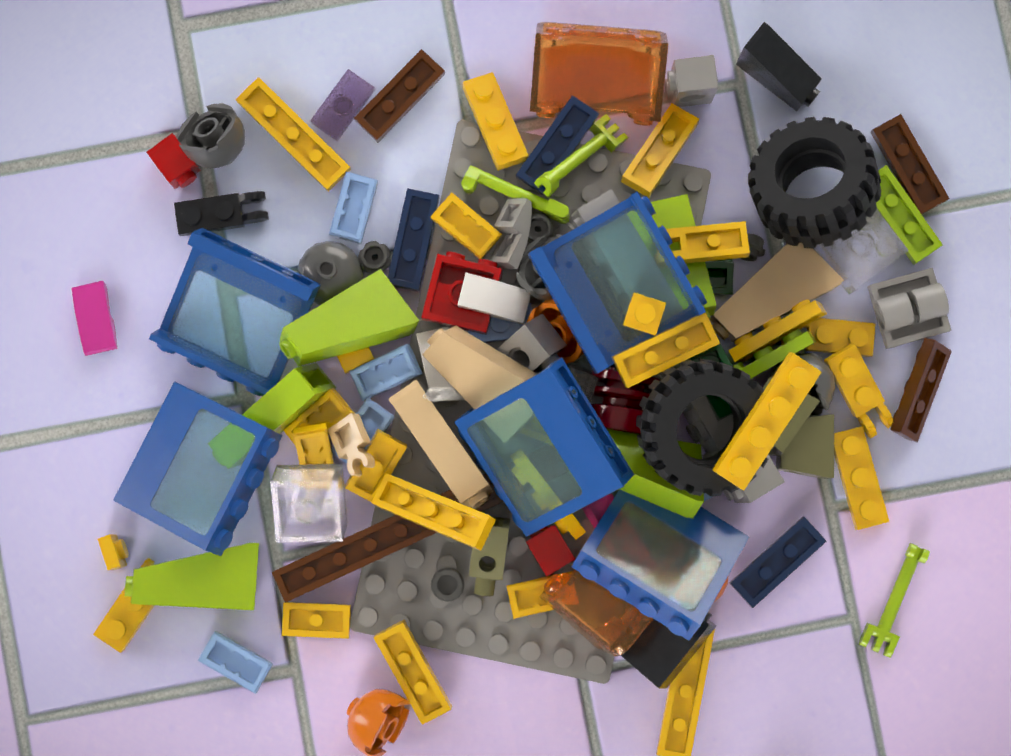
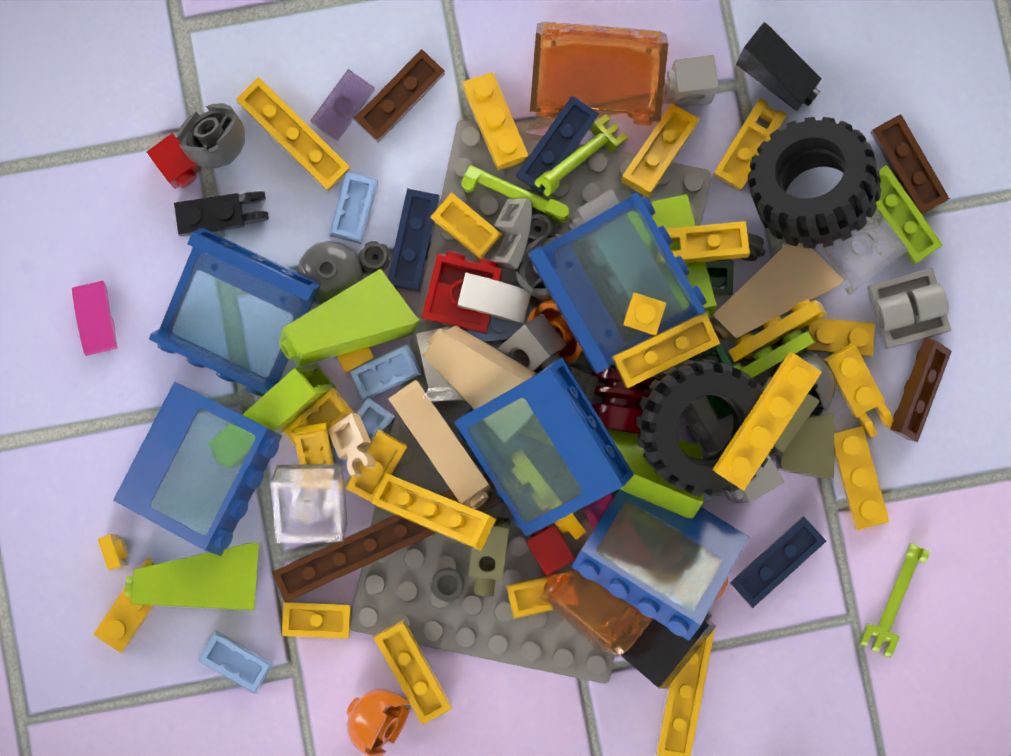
(735, 164): none -> yellow plate

